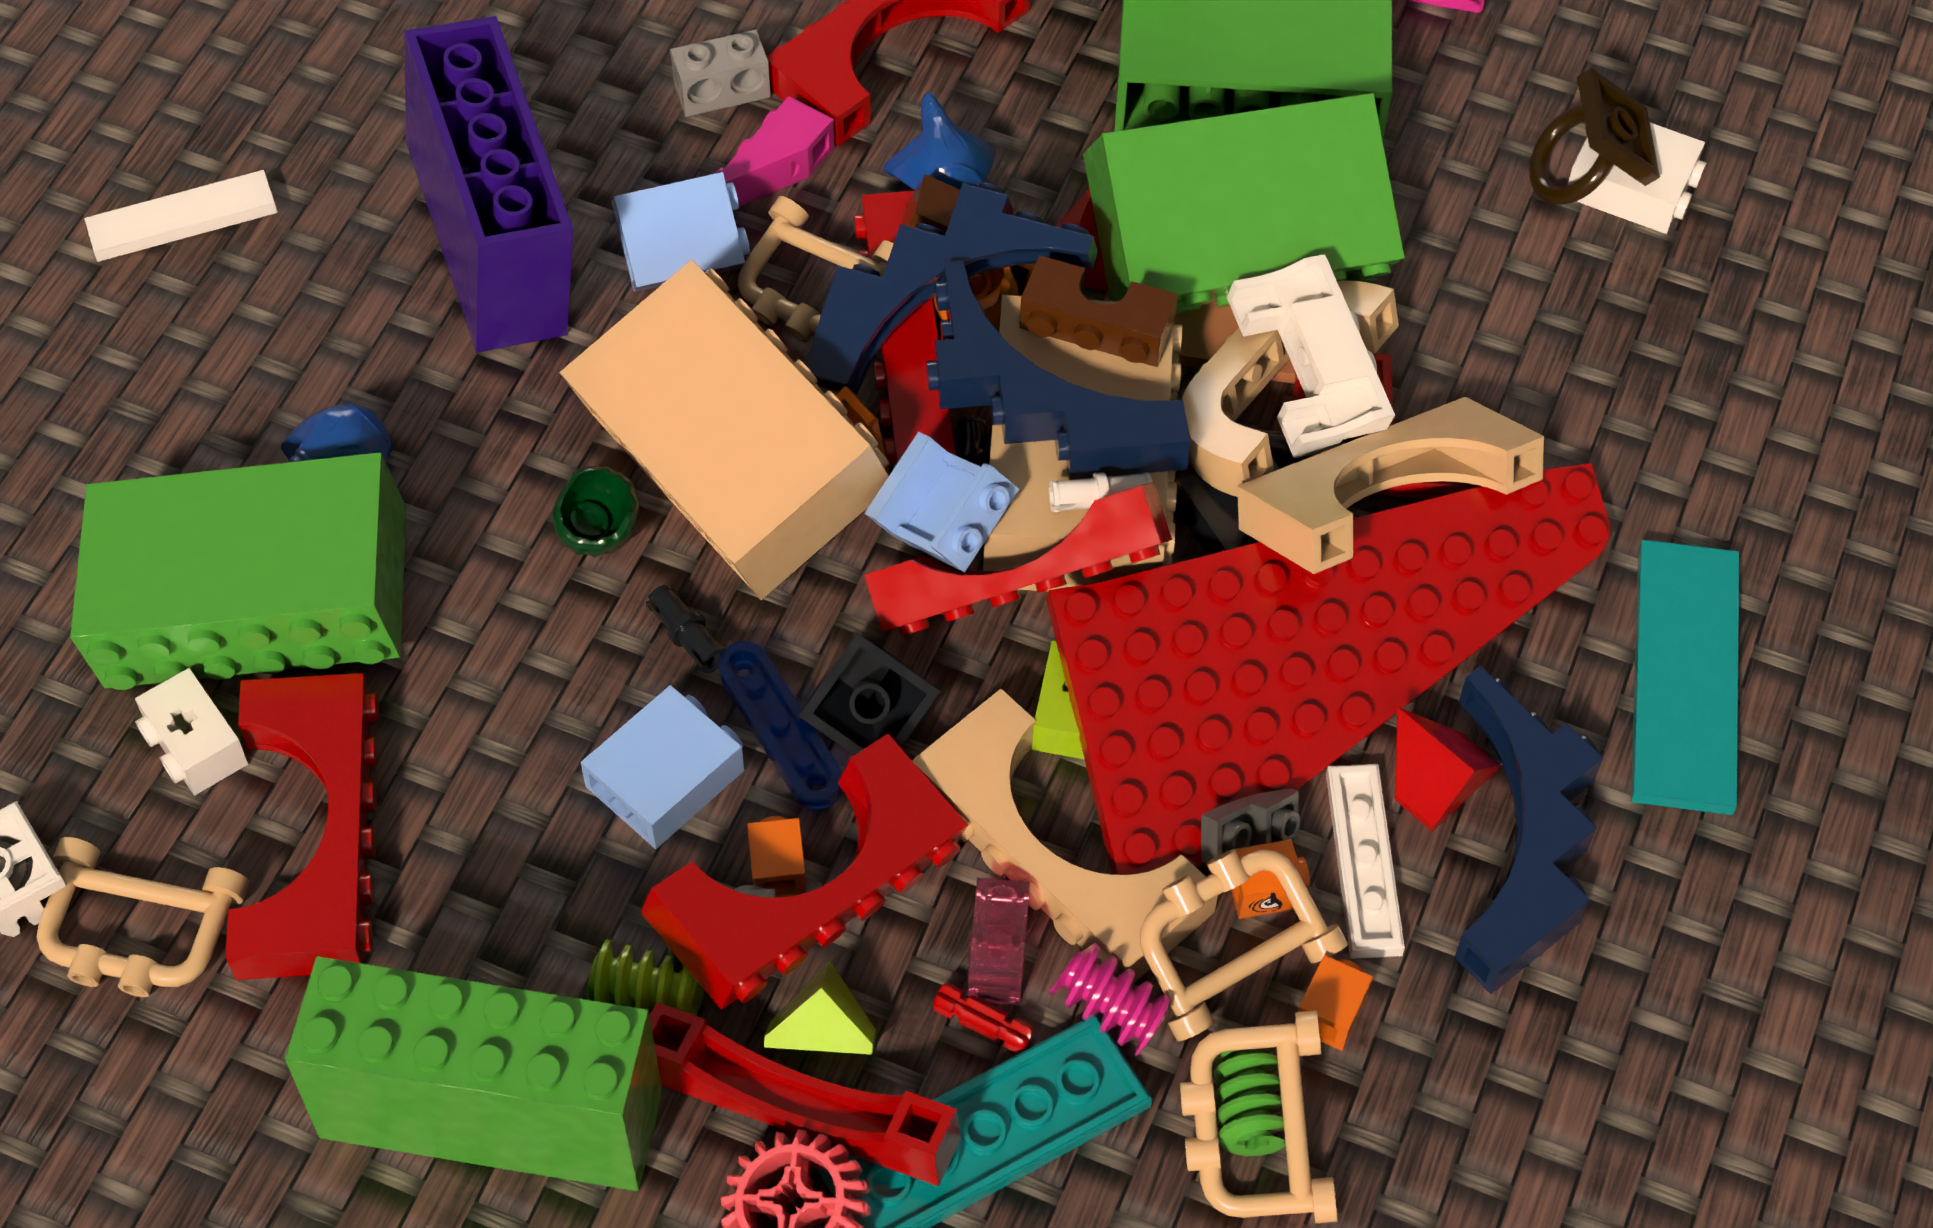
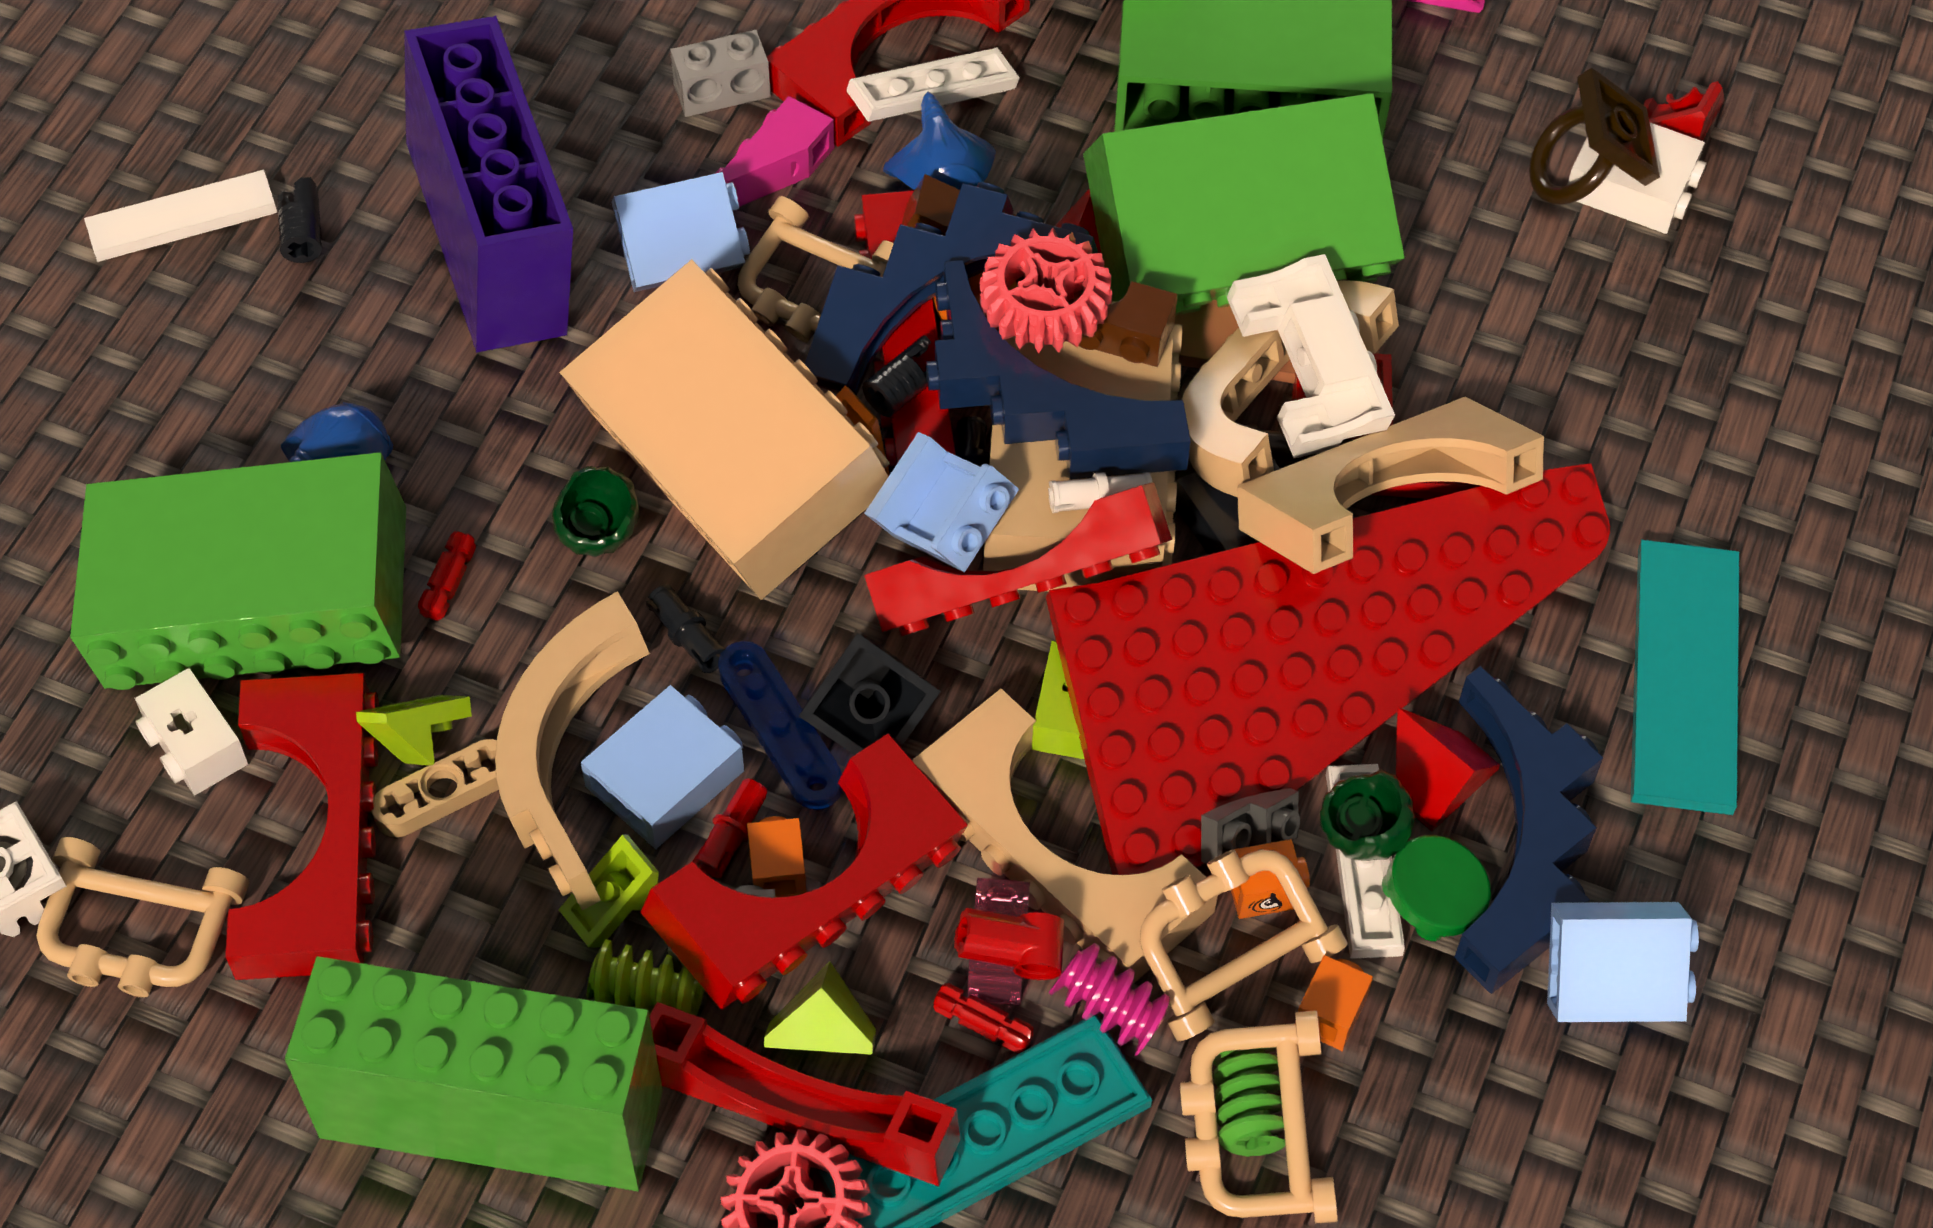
(300, 222): none -> black hinge
(408, 725): none -> lime slope
(435, 808): none -> tan beam
(447, 575): none -> red axle
(538, 714): none -> tan arch
(622, 883): none -> lime slope
(730, 828): none -> red axle
(898, 380): none -> black hinge
(947, 79): none -> white tile
(1025, 942): none -> red piece
(1039, 305): none -> coral gear
(1368, 816): none -> dark green hair
(1437, 886): none -> green tile
(1621, 962): none -> light blue brick
(1689, 114): none -> red slope

